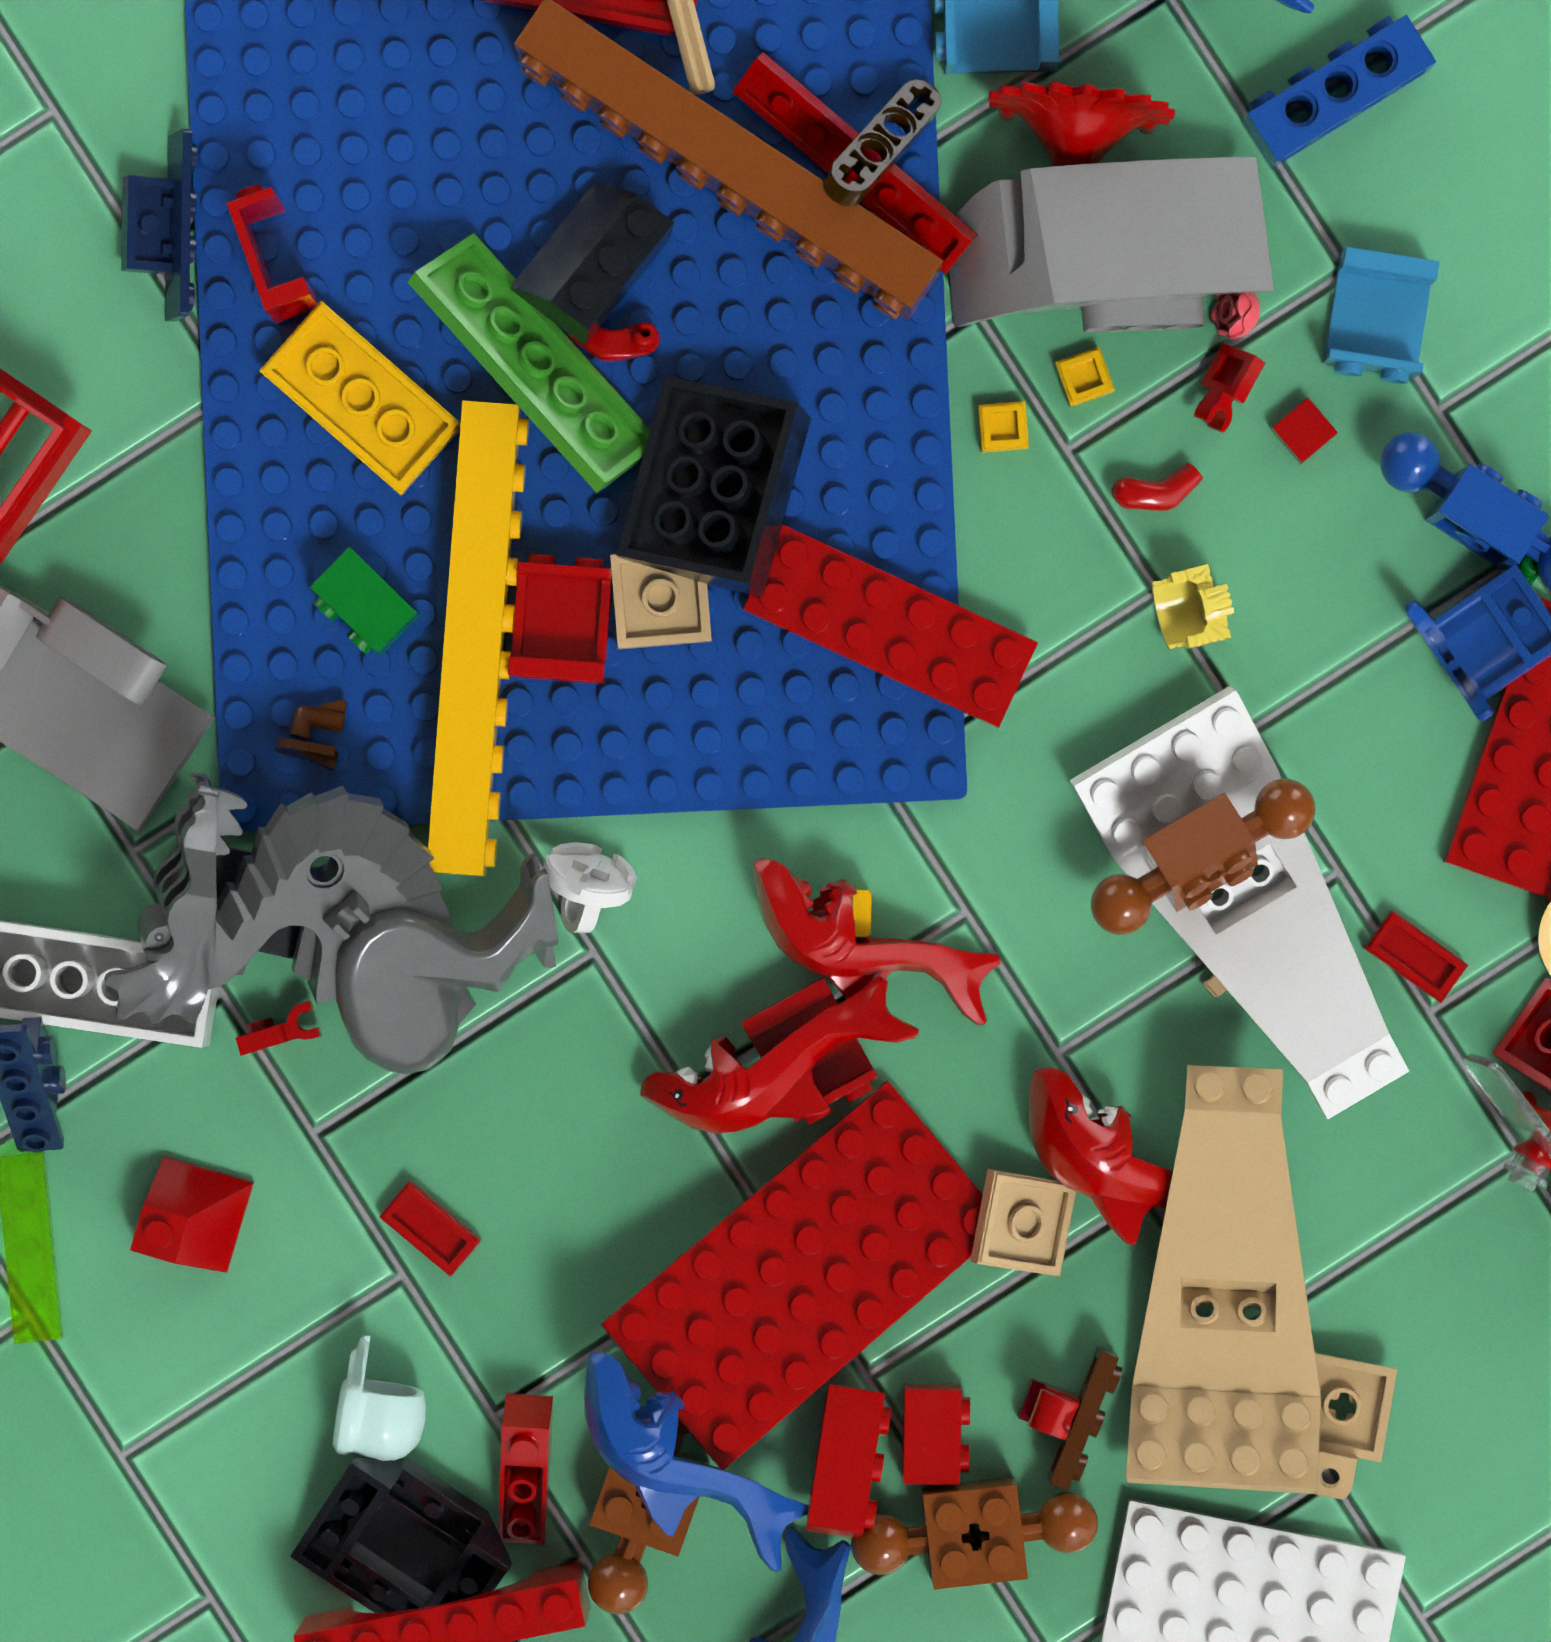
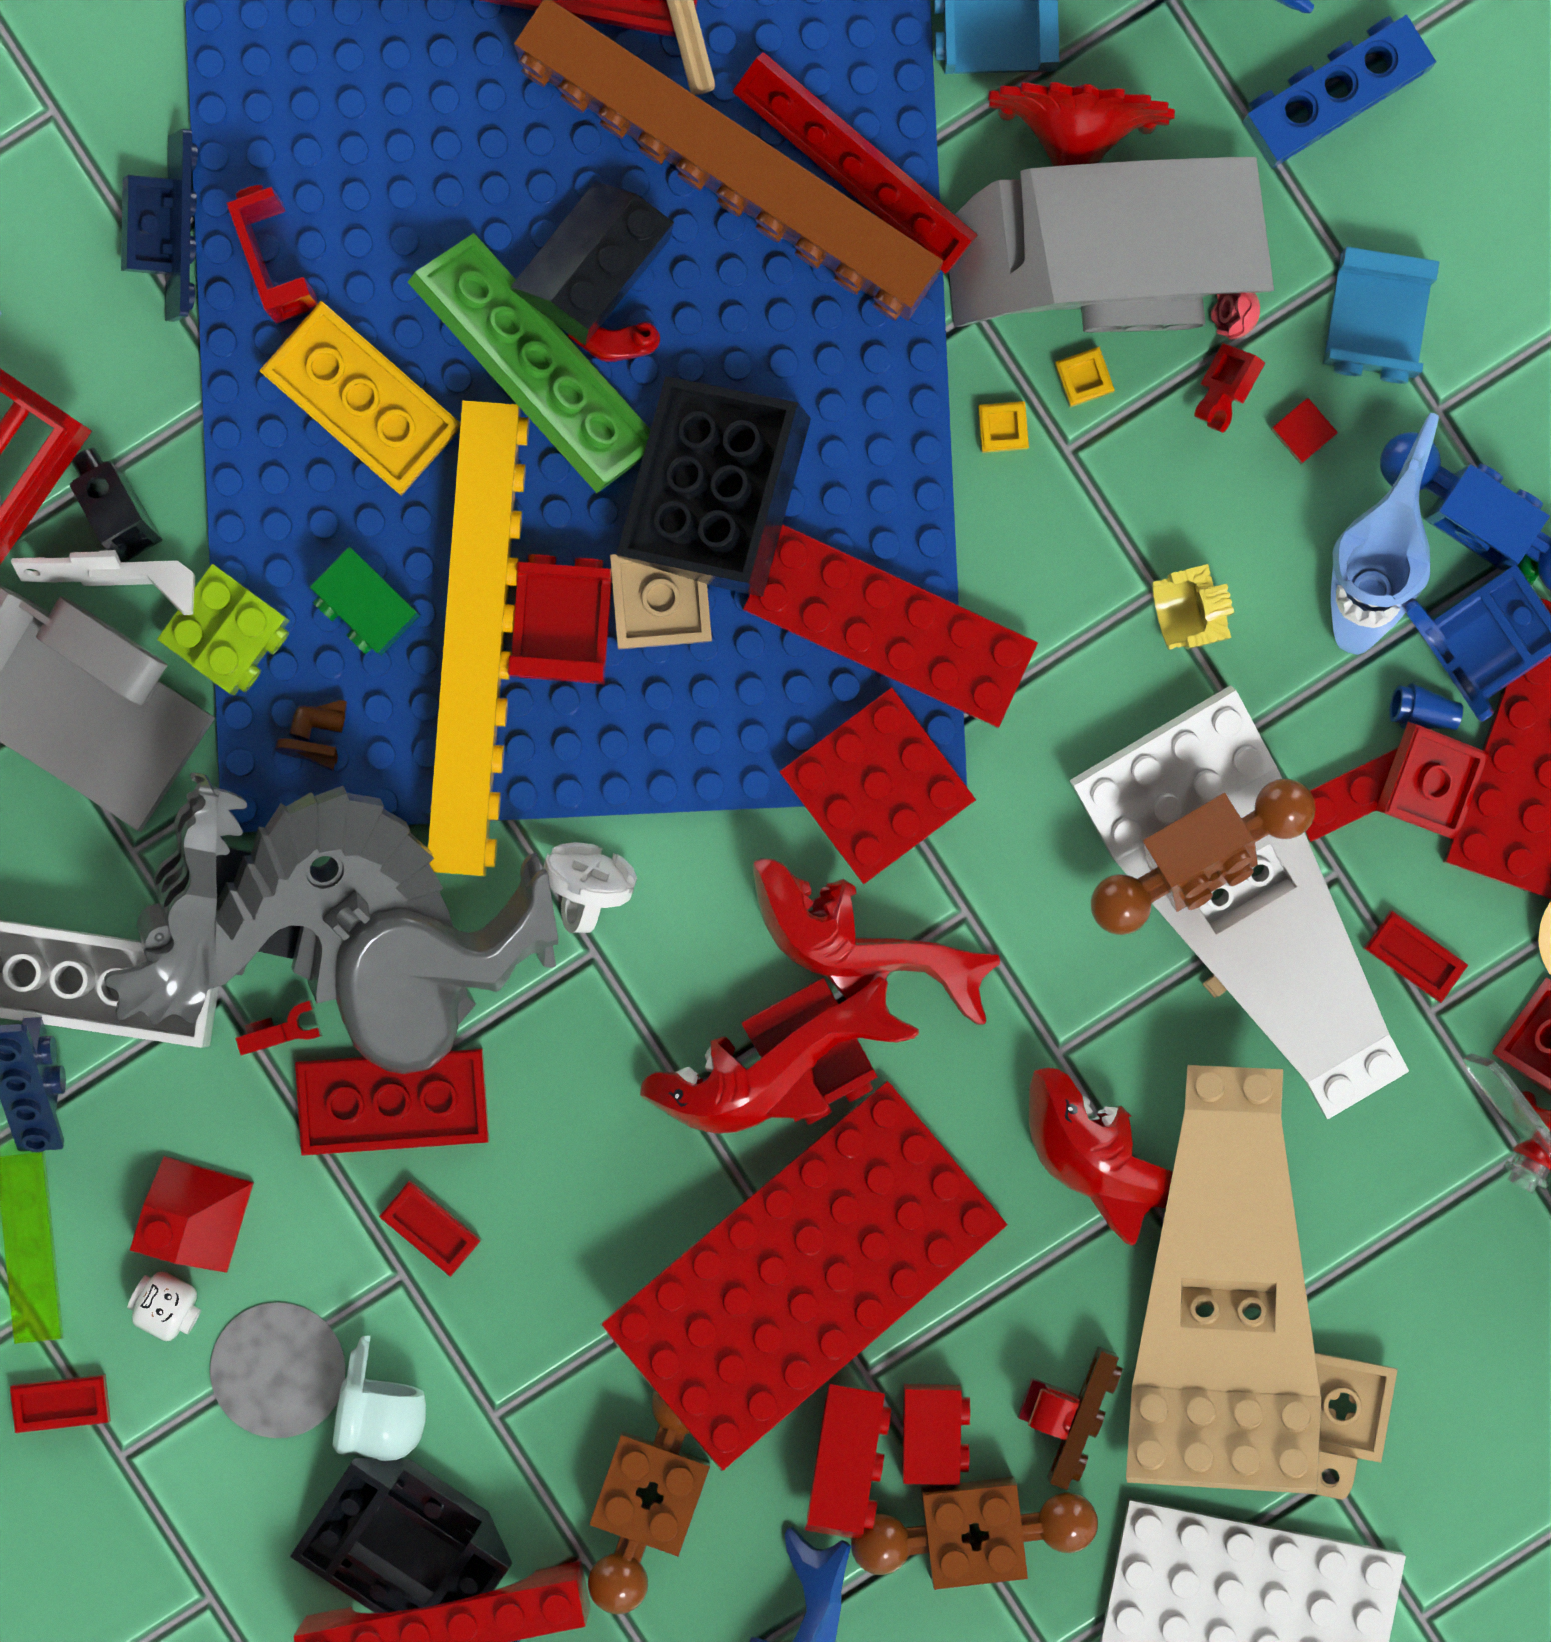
(60, 1403): none -> red tile
(106, 569): none -> white piece
(112, 506): none -> black torso
(164, 1306): none -> white head
(226, 632): none -> lime plate
(277, 1370): none -> flat silver sticker
(366, 1108): none -> red tile
(525, 1468): red slope -> none
(643, 1453): blue piece -> none
(862, 912): yellow tile -> none
(877, 785): none -> red plate
(886, 144): dark brown beam -> none
(1023, 1223): tan tile -> none
(1156, 495): red arm -> none
(1349, 796): none -> red plate
(1382, 557): none -> light blue piece
(1424, 708): none -> blue cone
(1432, 781): none -> red tile

